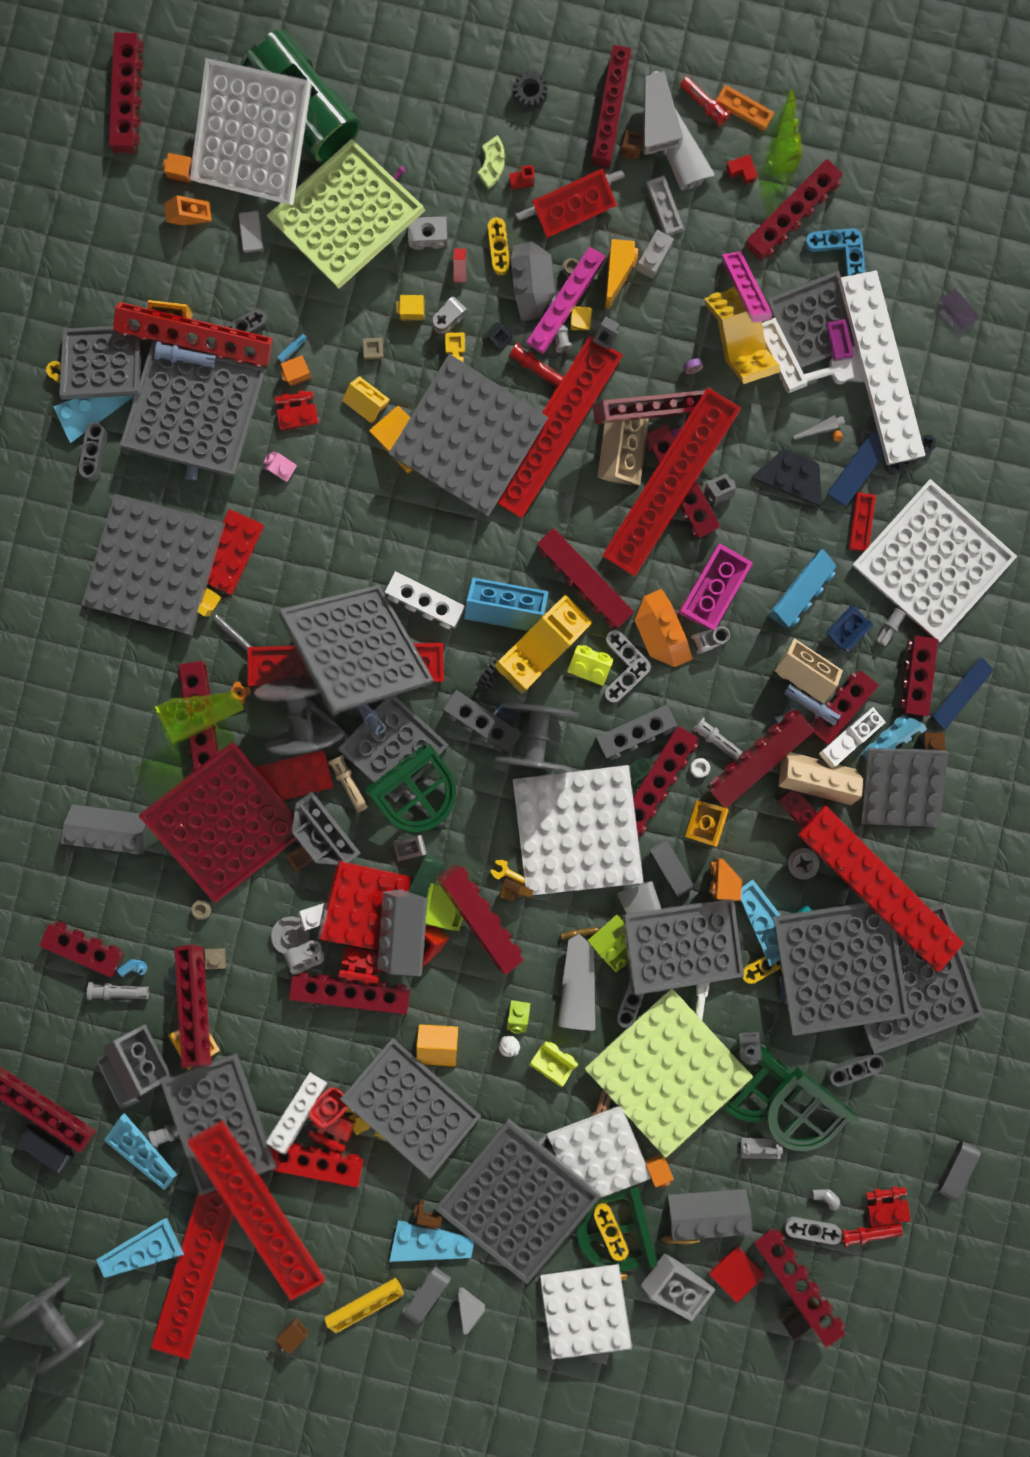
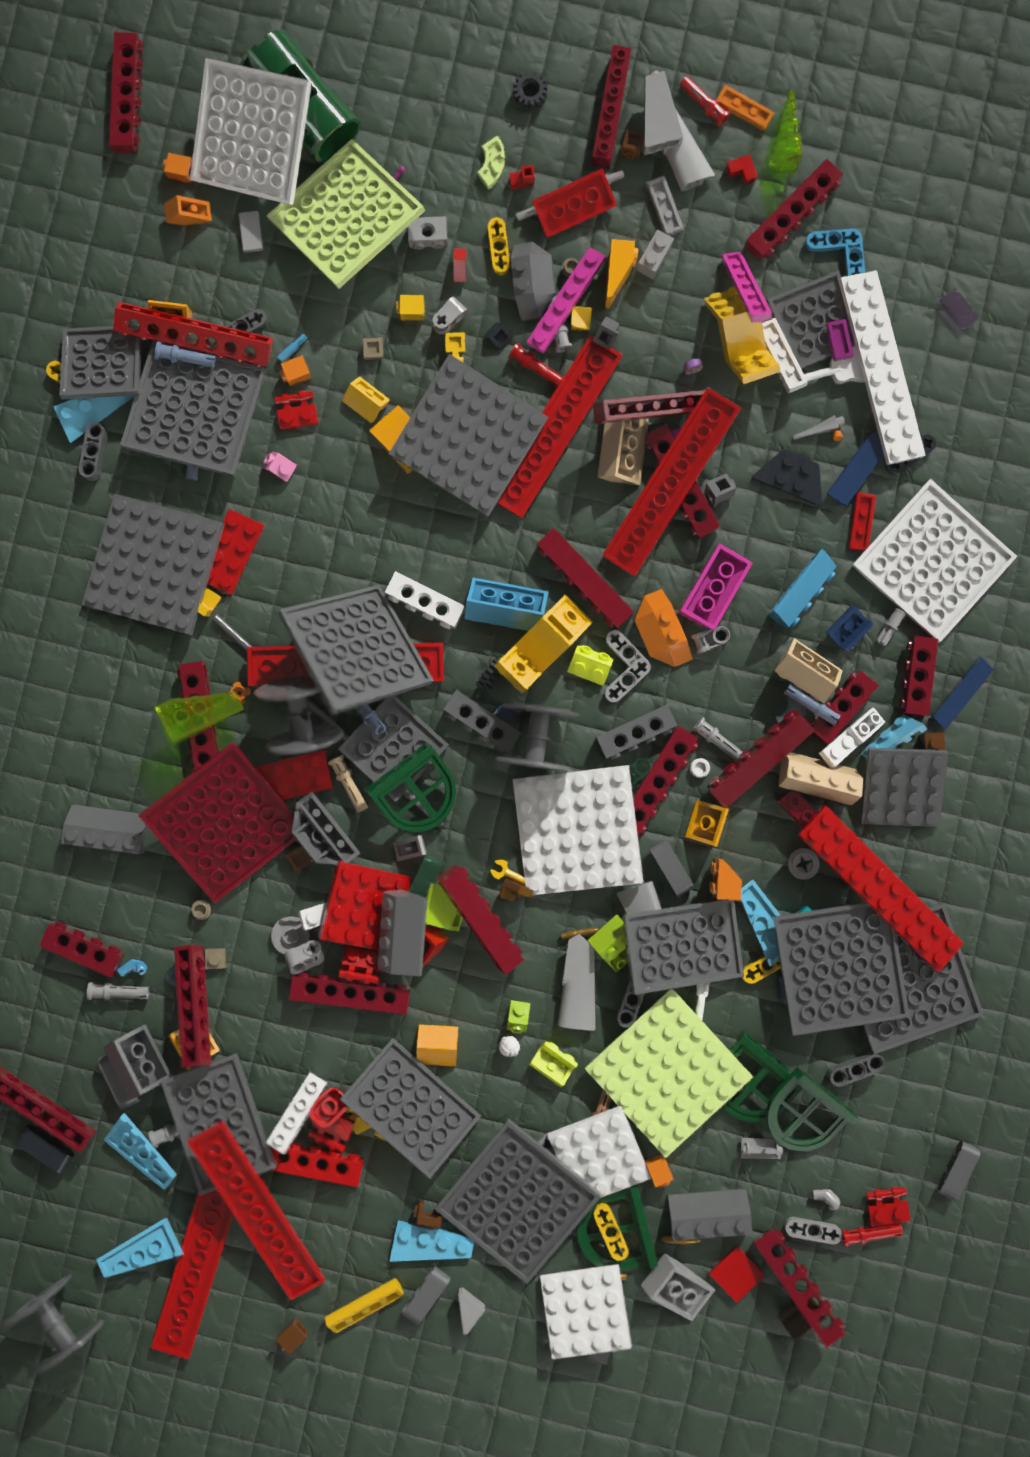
(747, 1041): dark grey brick -> none

